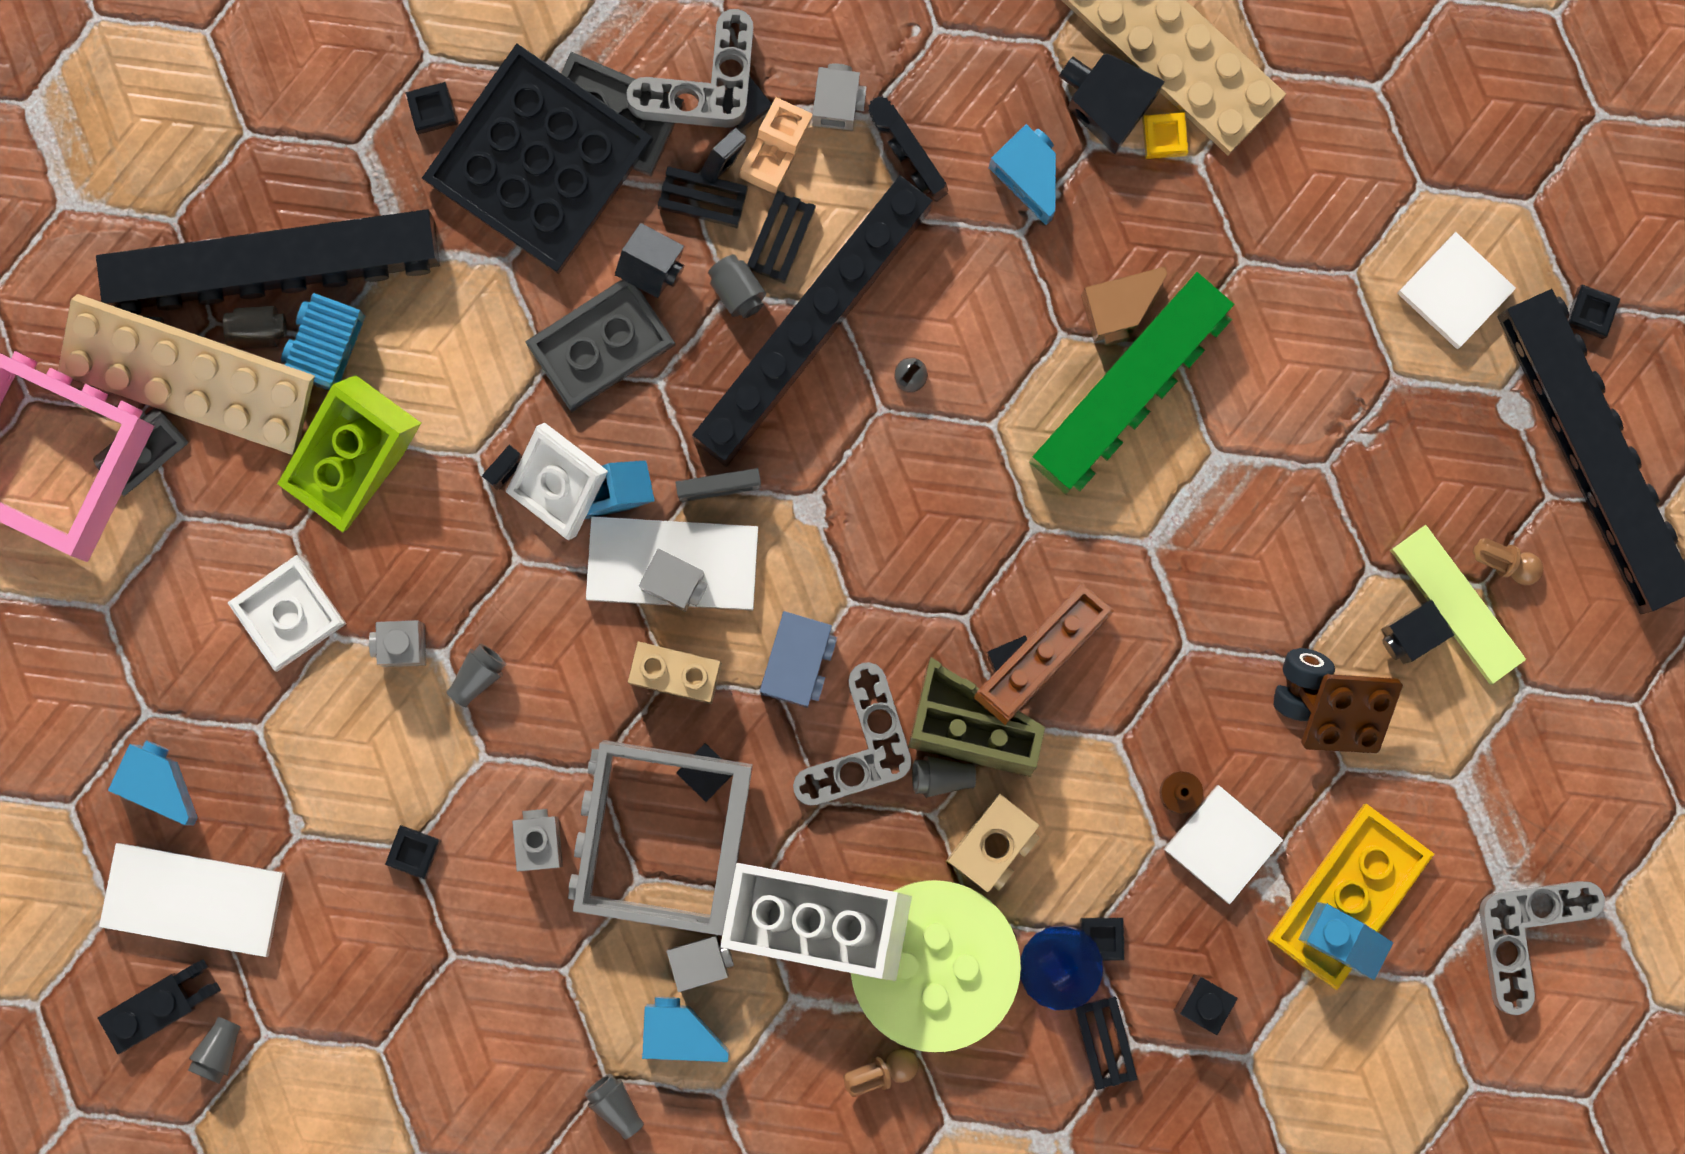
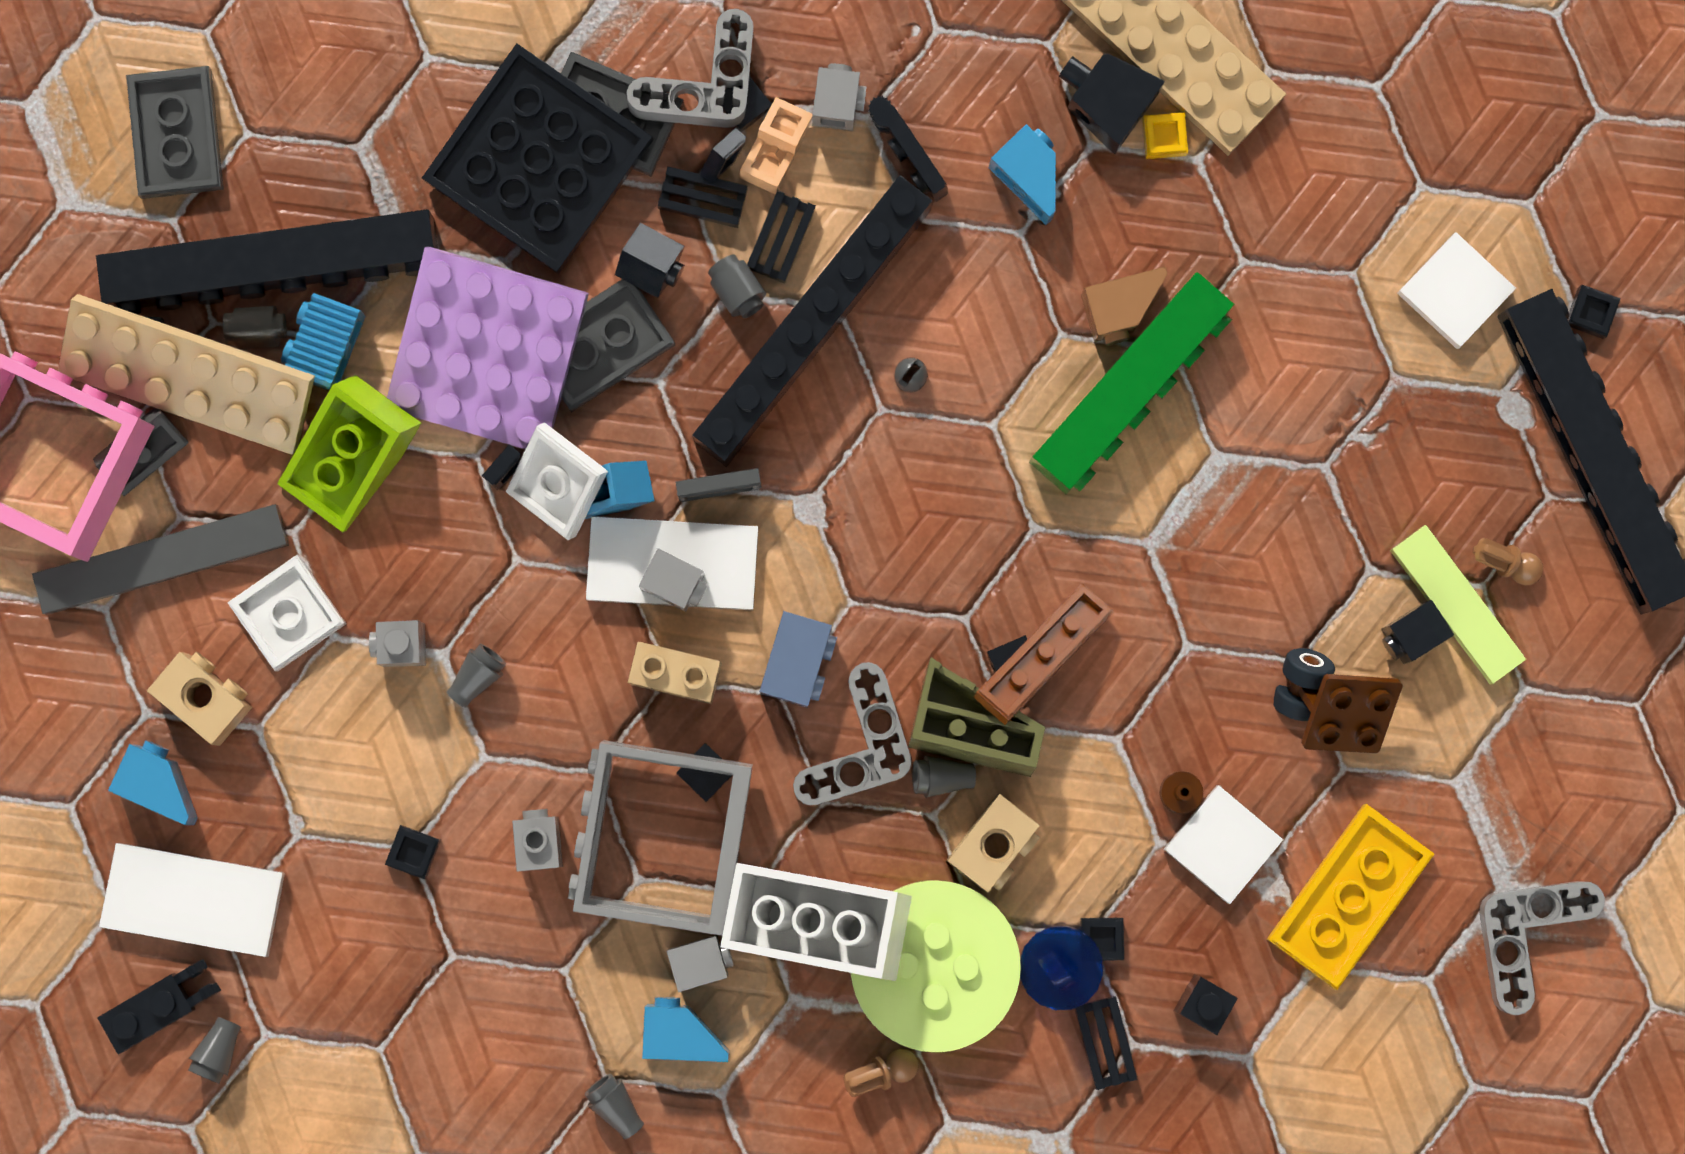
(160, 559): none -> dark grey tile
(174, 132): none -> dark grey tile
(176, 691): none -> tan brick
(431, 108): black tile -> none
(485, 348): none -> lavender plate
(1346, 940): dark azure slope -> none

